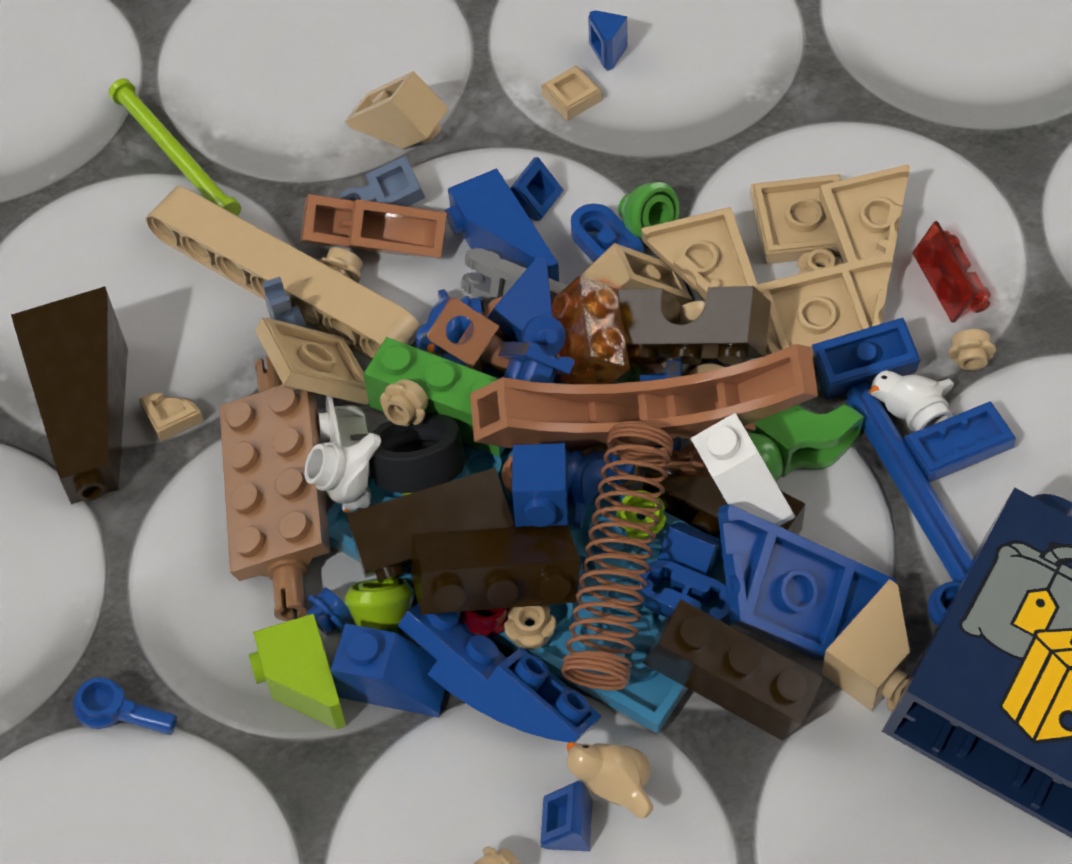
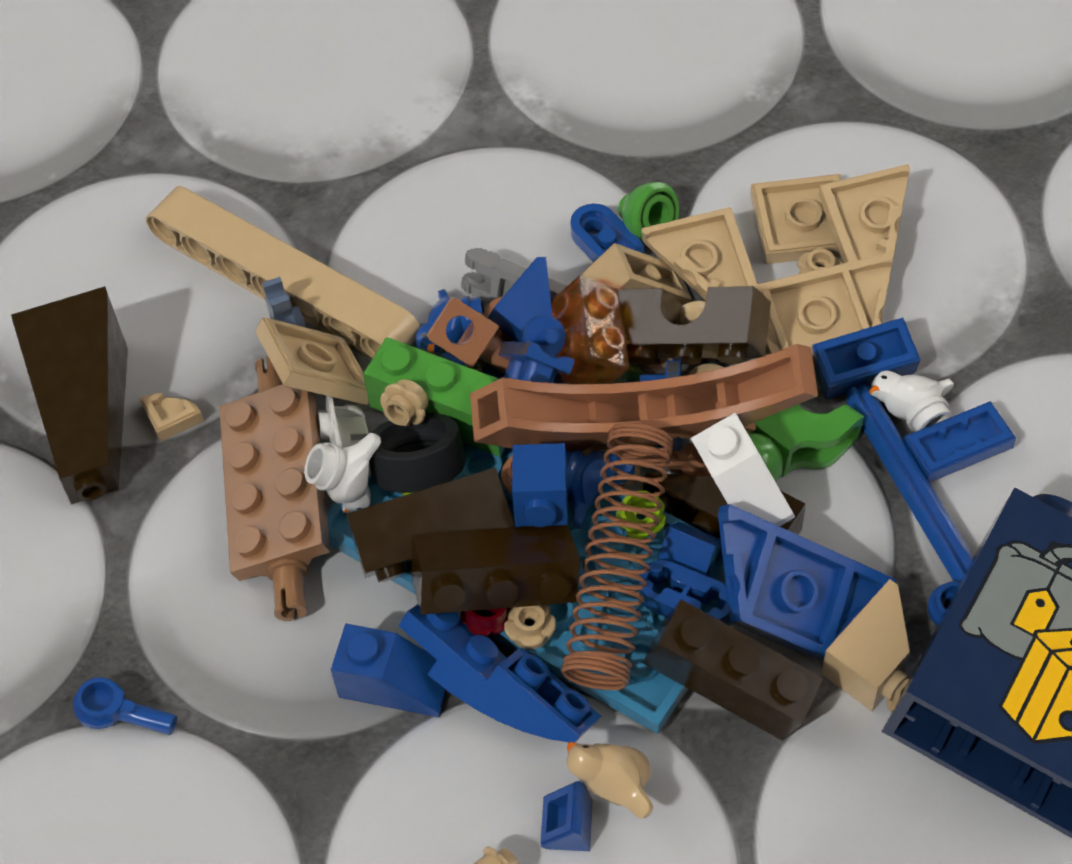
(123, 93): lime bar -> none
(297, 669): lime slope -> none
(329, 611): blue plate -> none
(344, 263): tan plate -> none
(372, 227): nougat slope -> none
(380, 604): lime cone -> none
(389, 184): sand blue plate -> none
(400, 112): tan slope -> none
(495, 221): blue slope -> none
(536, 189): blue slope -> none
(571, 92): tan tile -> none
(608, 36): blue slope -> none
(946, 271): clear red hinge -> none
(971, 349): tan plate -> none

